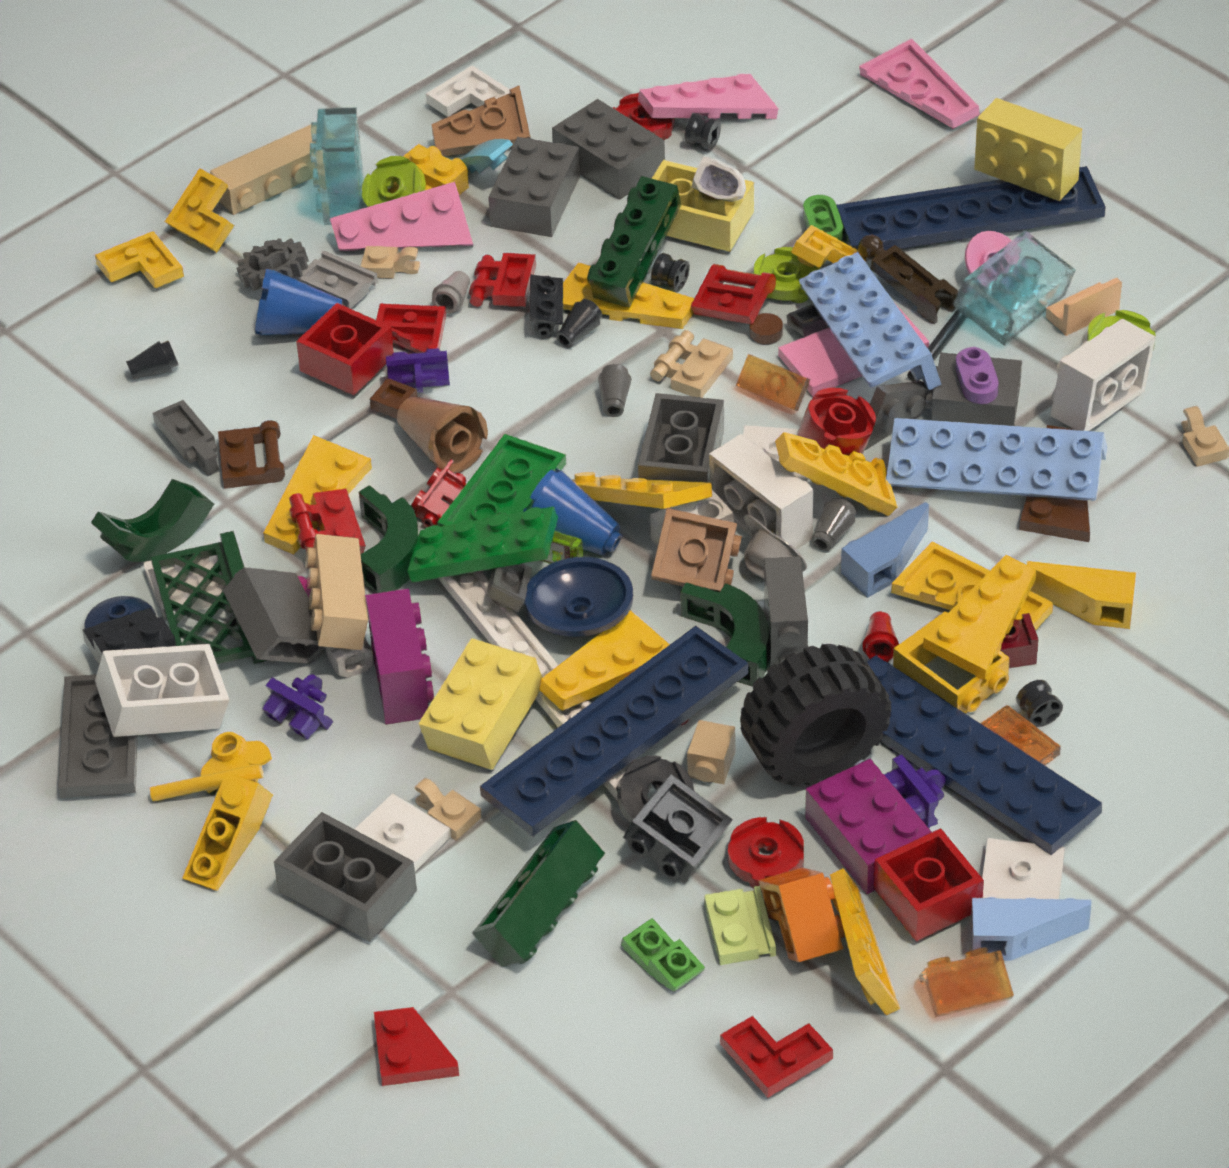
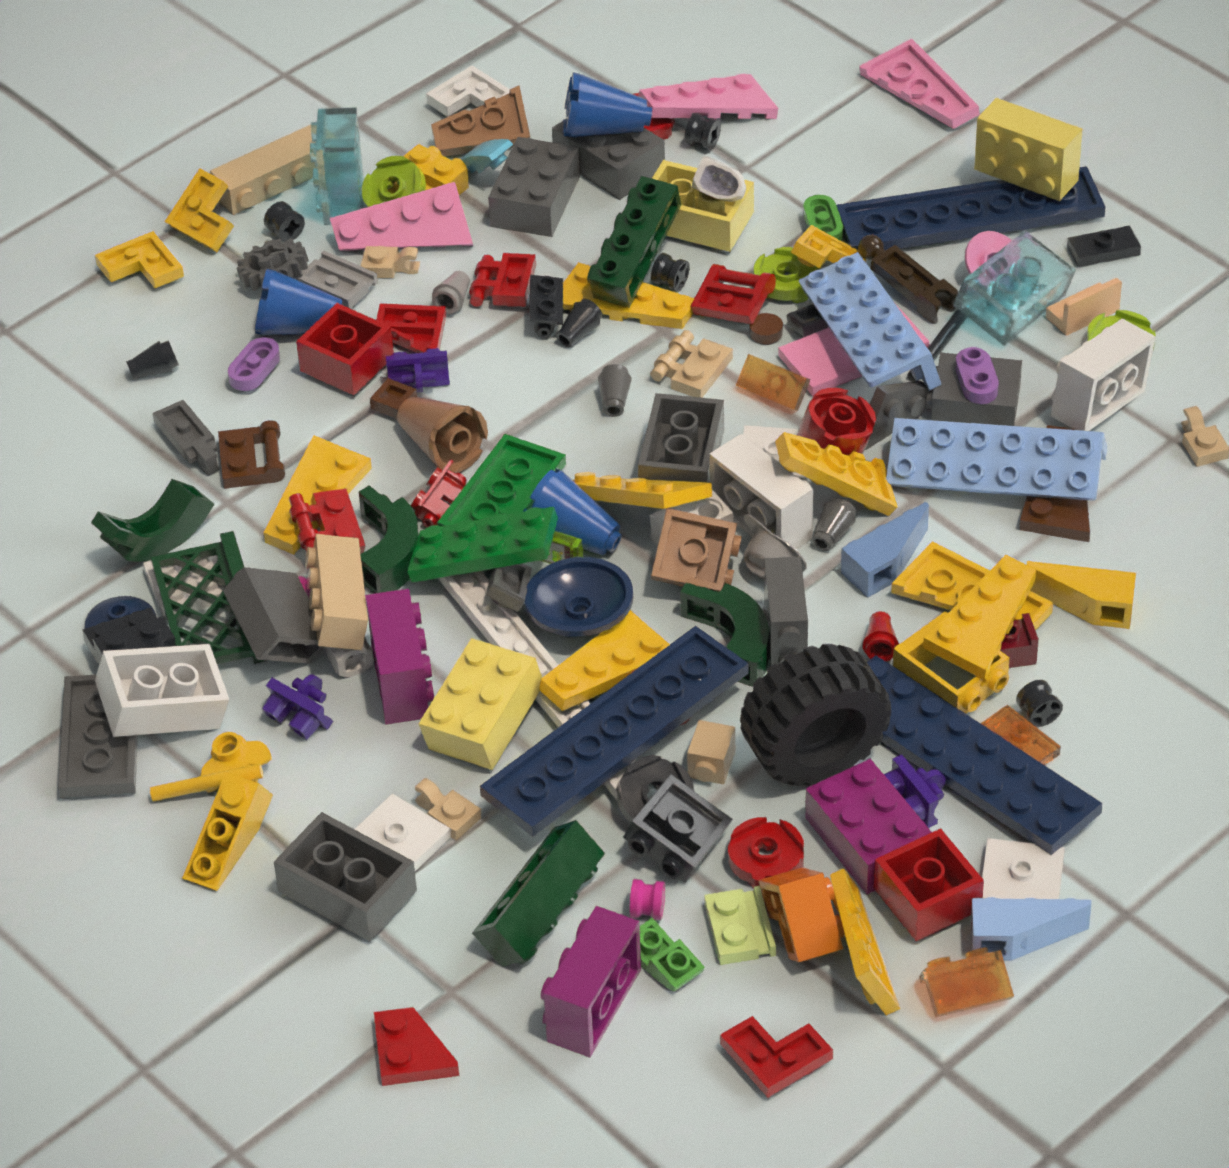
(253, 364): none -> medium lavender plate
(284, 221): none -> black wheel
(591, 981): none -> magenta brick
(602, 109): none -> blue cone
(647, 899): none -> dark pink wheel
(1104, 246): none -> black plate

